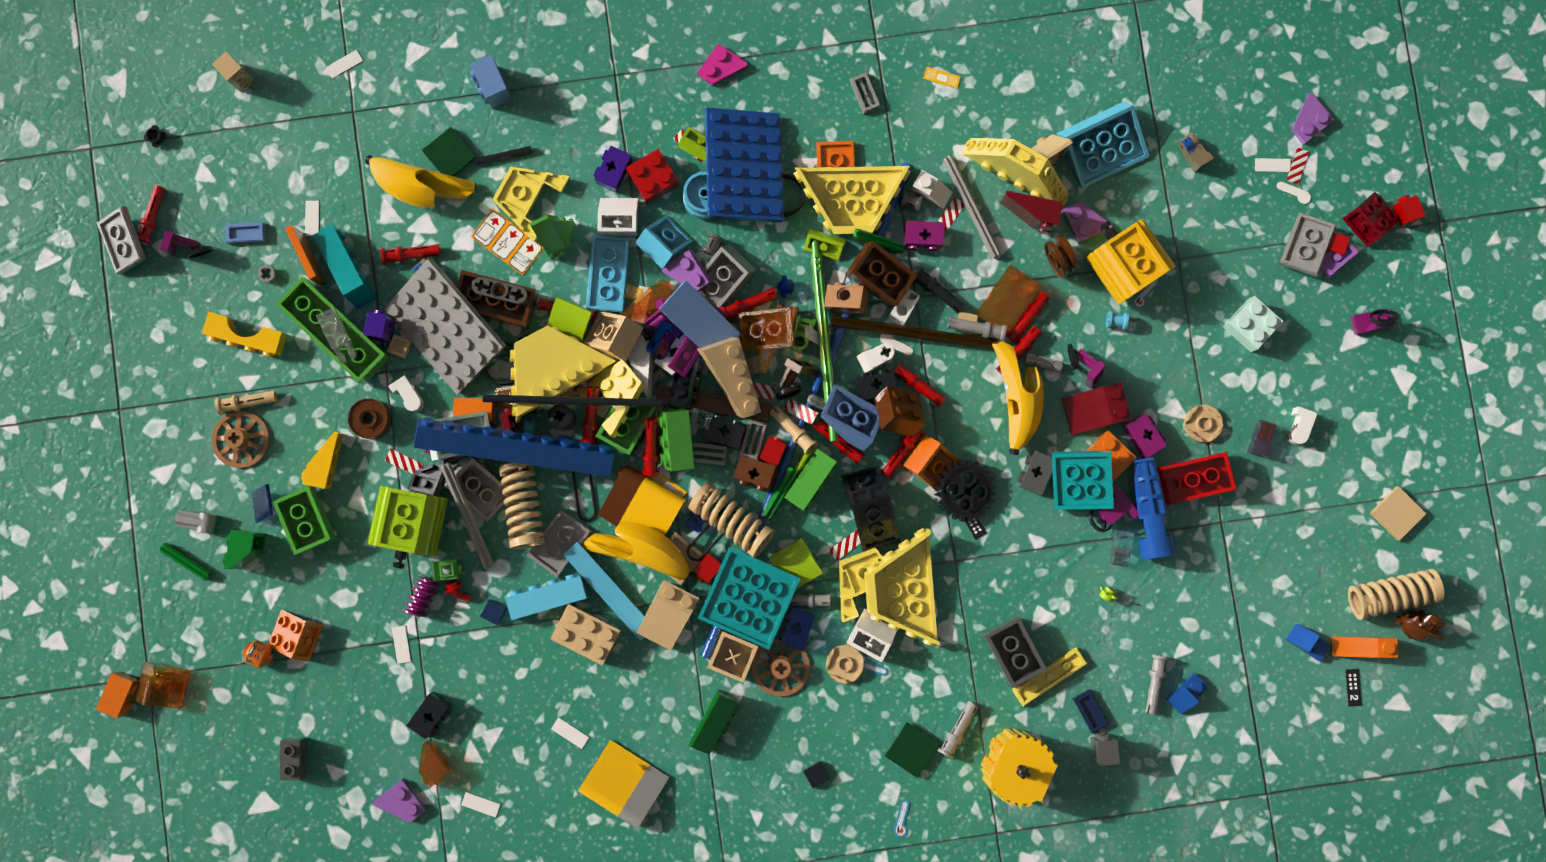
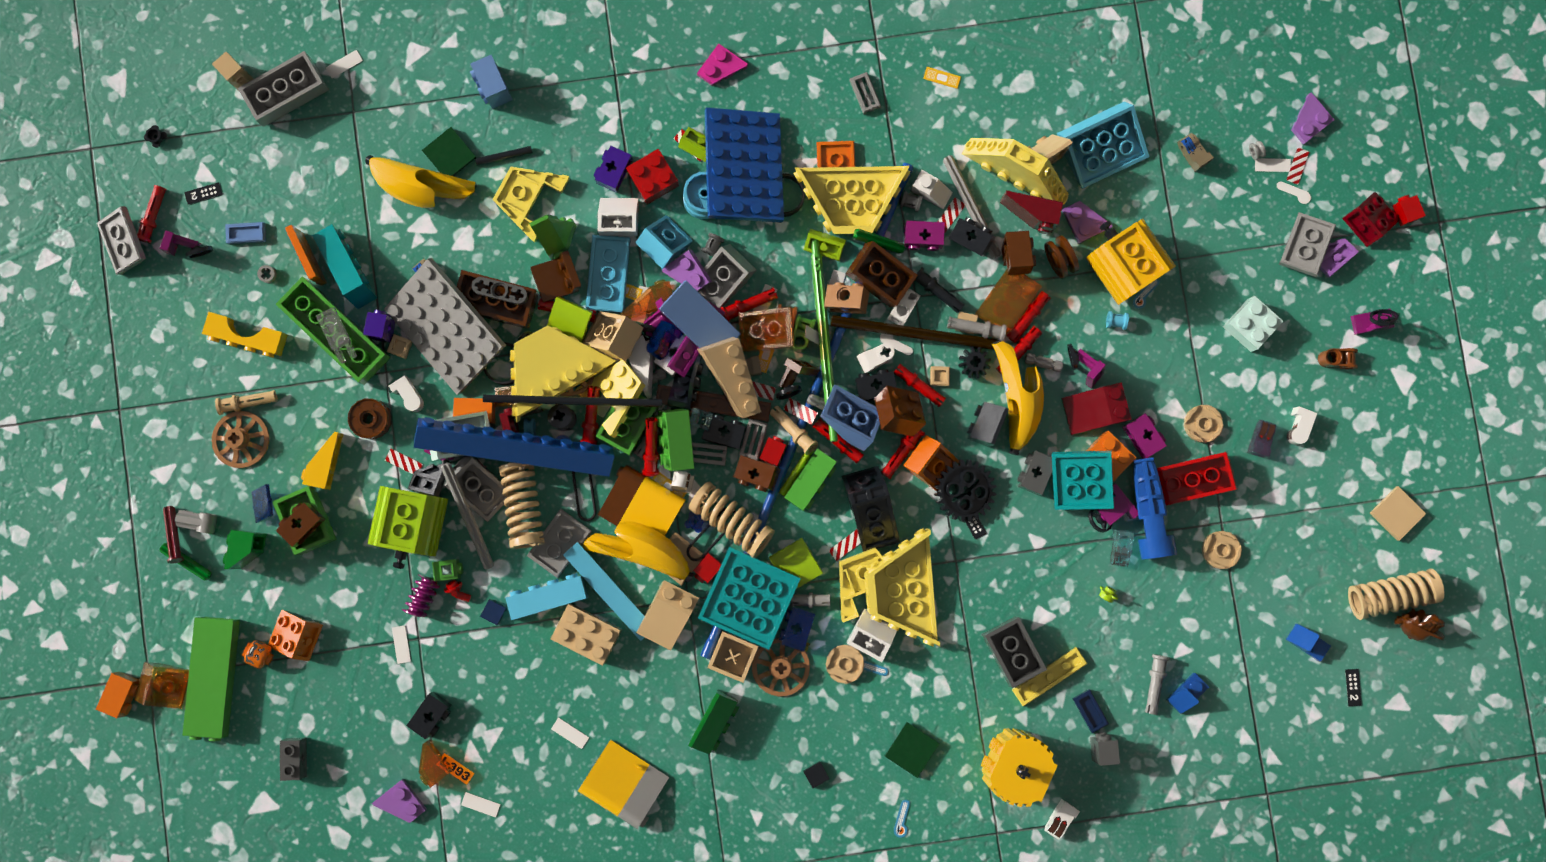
(172, 535): none -> dark red axle
(203, 193): none -> black sticker
(211, 678): none -> bright green brick
(283, 89): none -> light grey brick
(310, 522): none -> reddish brown brick
(311, 217): white sticker -> none
(401, 254): red pin -> none
(459, 771): none -> sticker
(507, 241): sticker -> none
(556, 278): none -> reddish brown bracket
(682, 482): none -> white leg
(780, 493): green axle -> none
(785, 286): clear blue plate -> none
(939, 376): none -> tan tile
(954, 738): light grey pin -> none
(961, 236): none -> black brick
(978, 356): none -> black gear
(987, 423): none -> slope
(1018, 252): none -> reddish brown brick
(1061, 819): none -> white leg
(1221, 550): none -> tan tile
(1257, 150): none -> light grey bush
(1338, 243): red piece -> none
(1341, 358): none -> dark orange piece
(1364, 647): orange slope -> none

